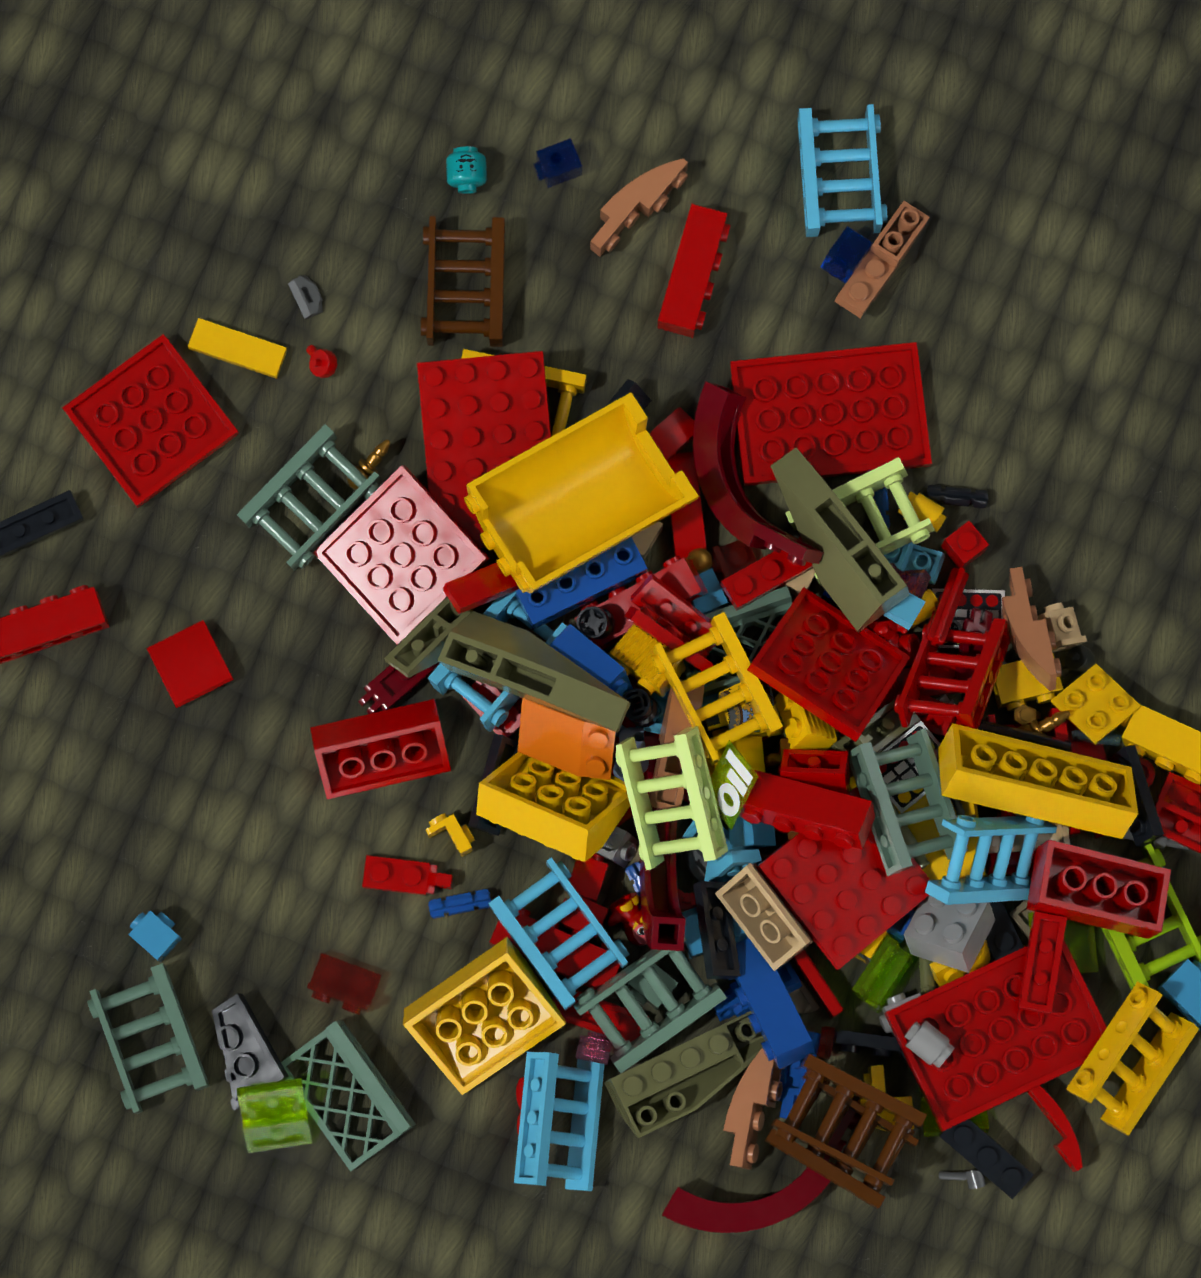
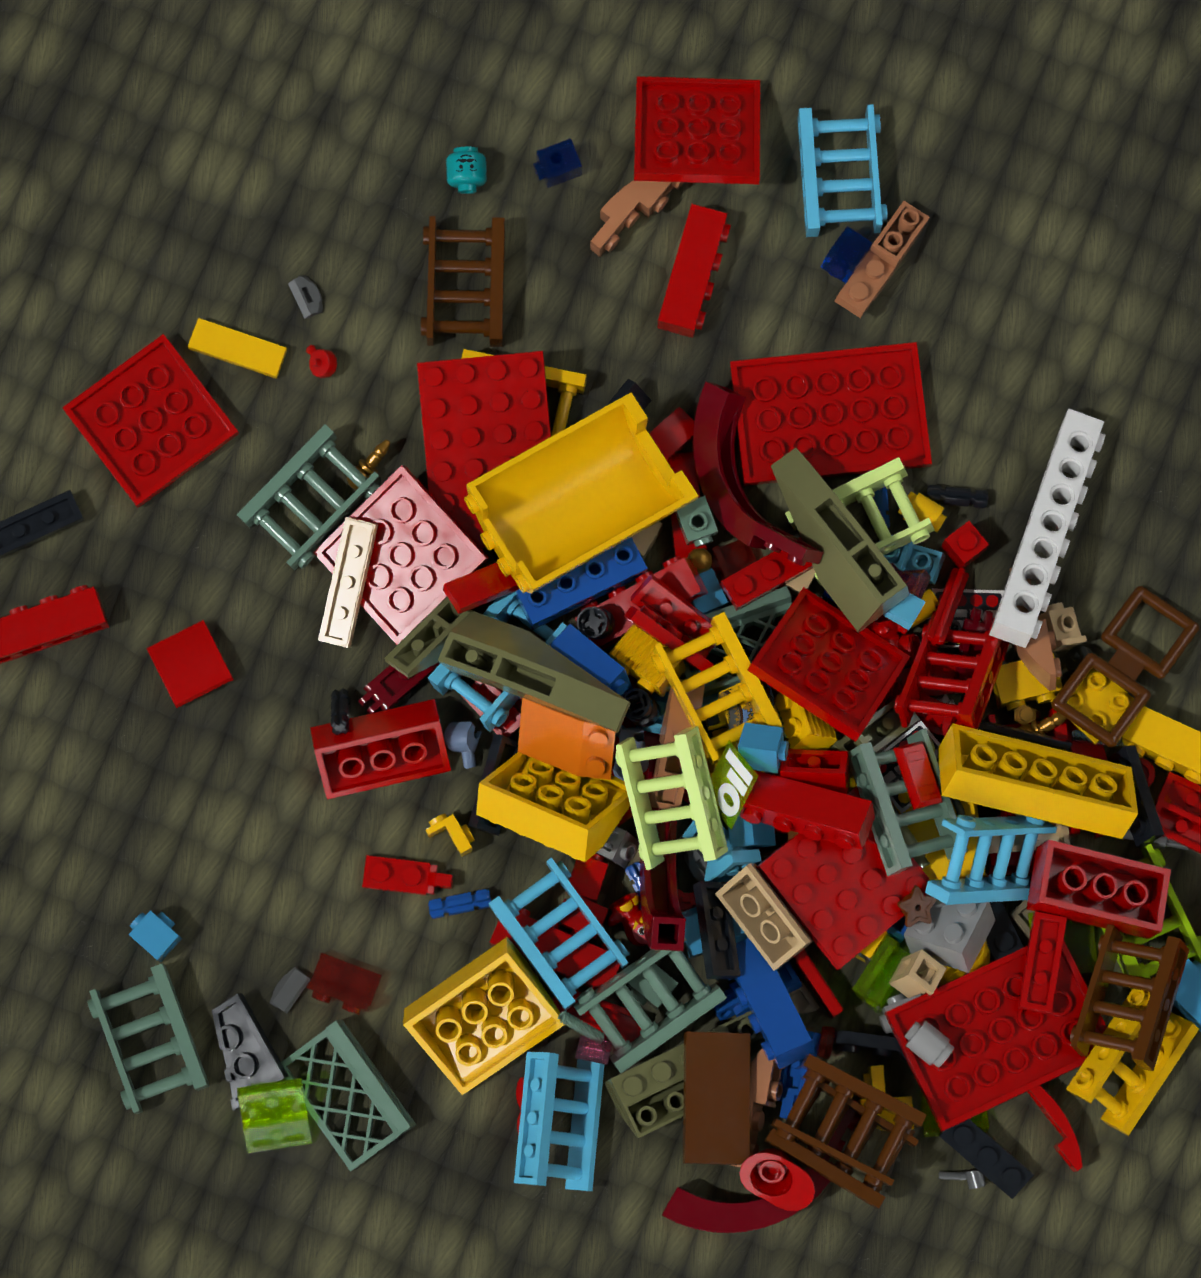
(289, 989): none -> dark grey piece
(340, 711): none -> black axle
(348, 582): none -> tile
(461, 738): none -> sand blue piece
(581, 1027): none -> sand green piece
(697, 130): none -> red plate
(697, 522): none -> sand green brick
(716, 1098): none -> reddish brown tile
(763, 746): none -> dark azure brick
(777, 1180): none -> red piece
(909, 903): none -> reddish brown plate
(917, 974): none -> tan brick
(918, 775): none -> red tile
(1010, 622): none -> white brick
(1125, 666): none -> reddish brown bar
(1152, 1018): none -> reddish brown fence

